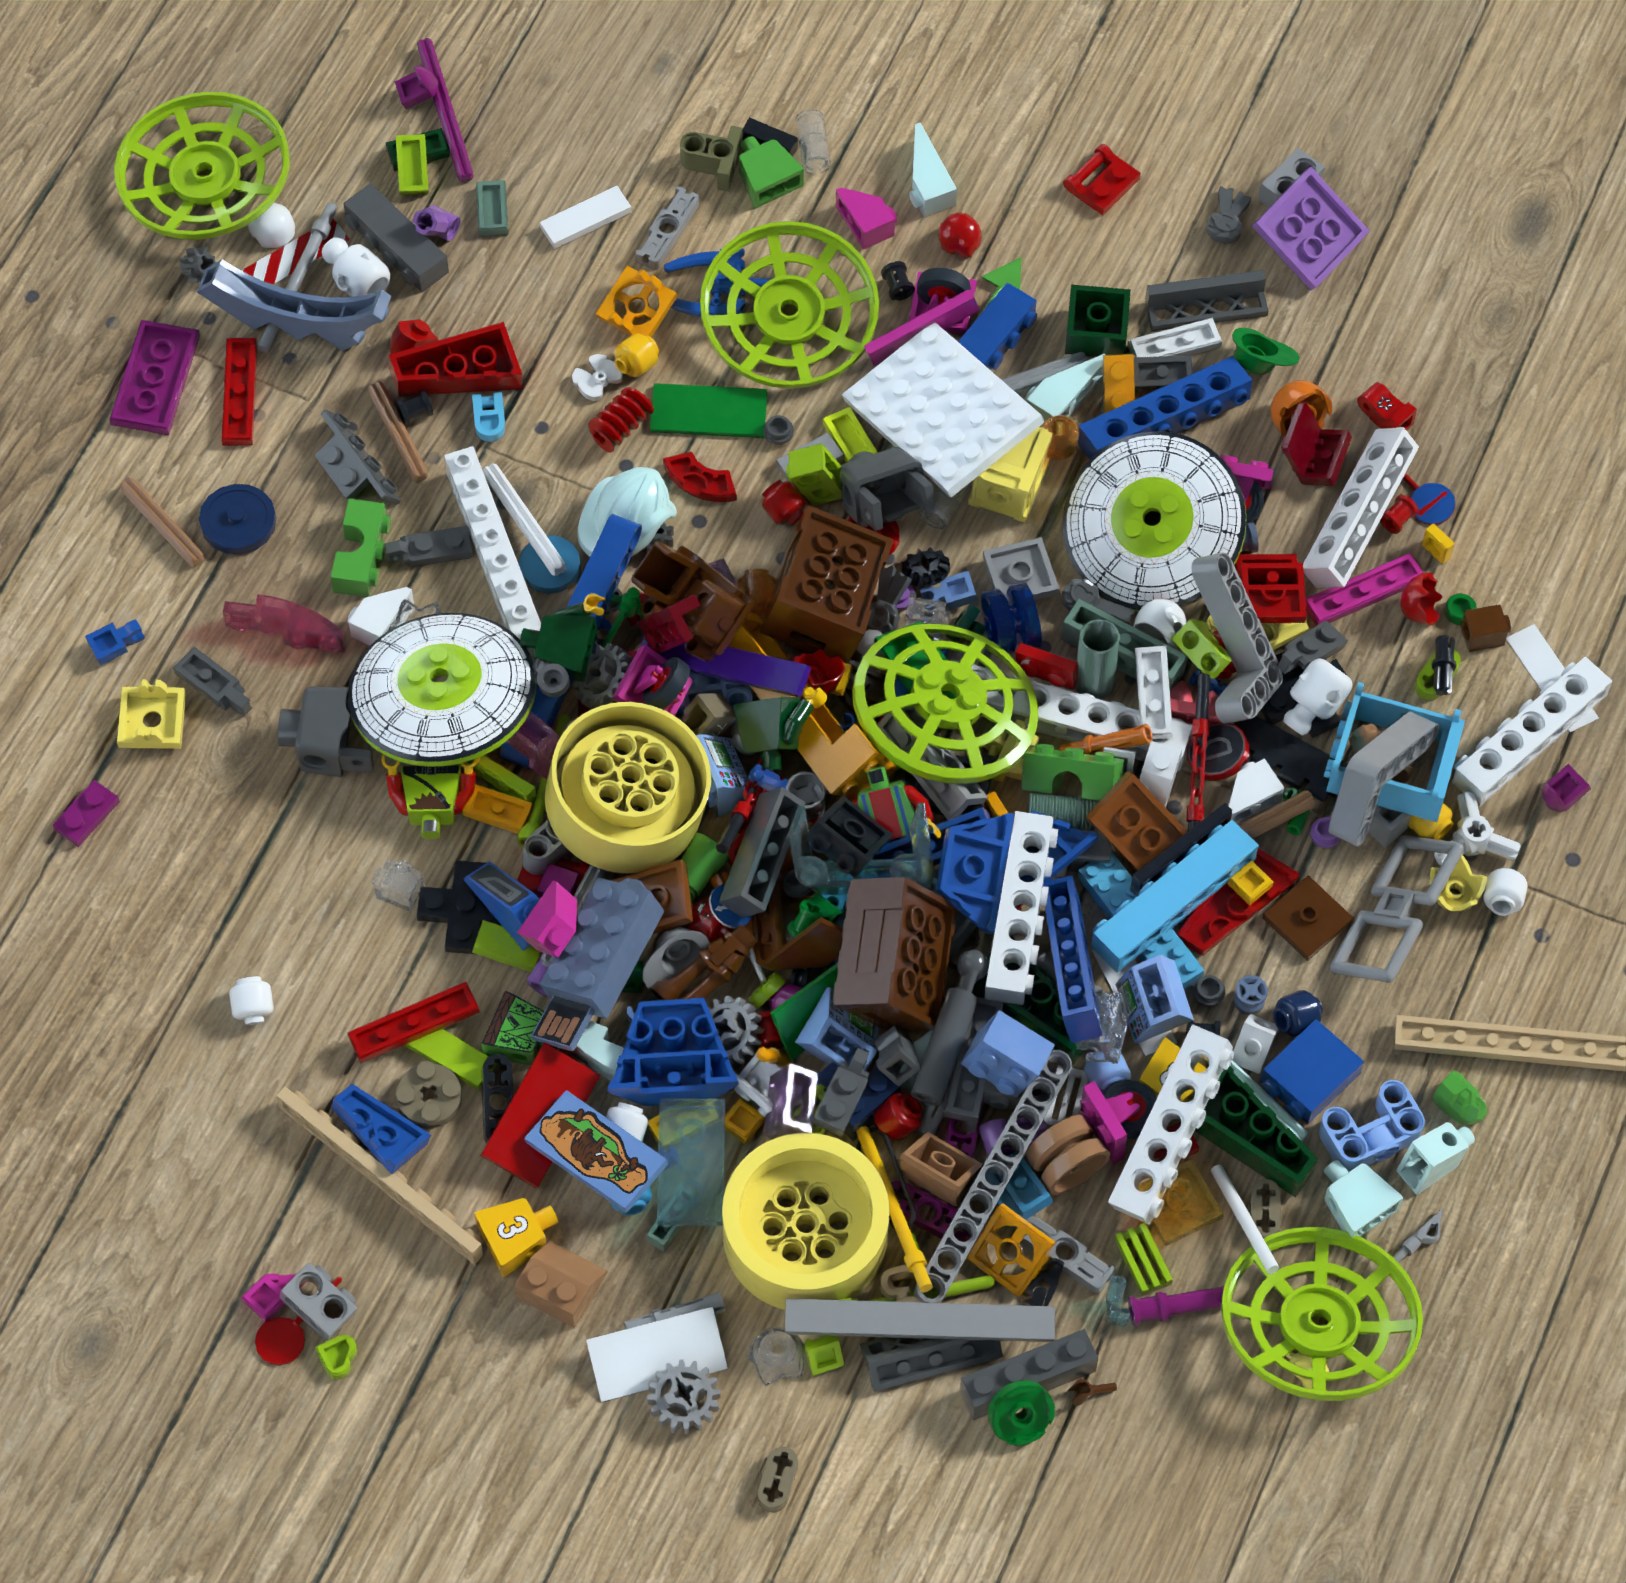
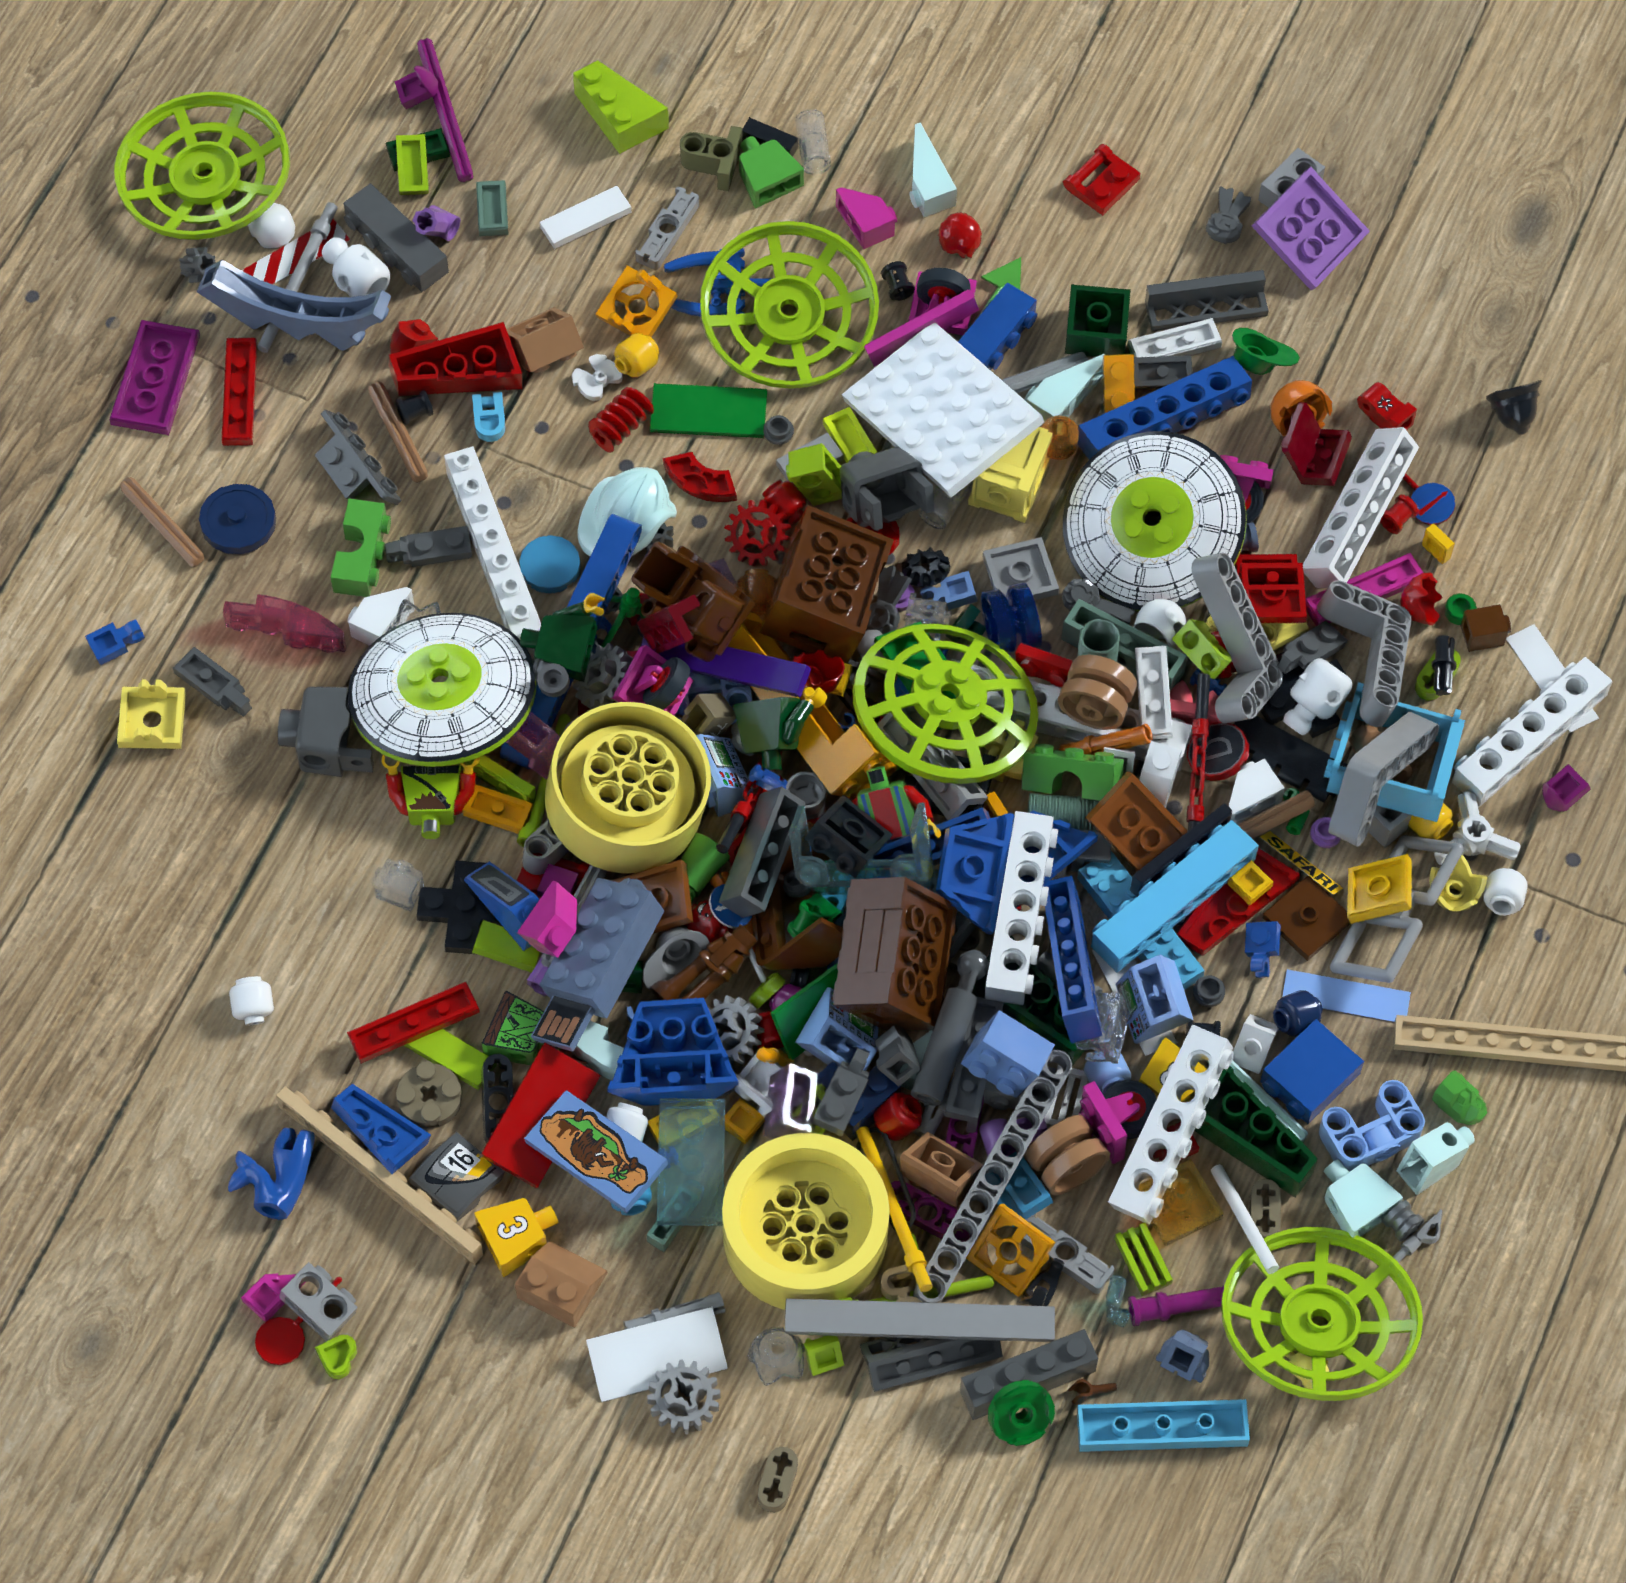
(86, 813): magenta plate -> none
(291, 1163): none -> blue piece
(456, 1176): none -> dark grey slope
(524, 519): white axle -> none
(545, 340): none -> medium nougat slope
(619, 107): none -> lime wedge
(747, 540): none -> red gear
(1097, 692): none -> medium nougat wheel
(1163, 1425): none -> medium azure piece
(1185, 1354): none -> sand blue piece
(1251, 987): sand blue wheel -> none
(1260, 943): none -> blue plate
(1301, 862): none -> sticker
(1350, 996): none -> light blue sticker
(1379, 888): none -> yellow tile
(1389, 633): none -> light grey beam
(1403, 1220): none -> flat silver wheel
(1516, 406): none -> black piece

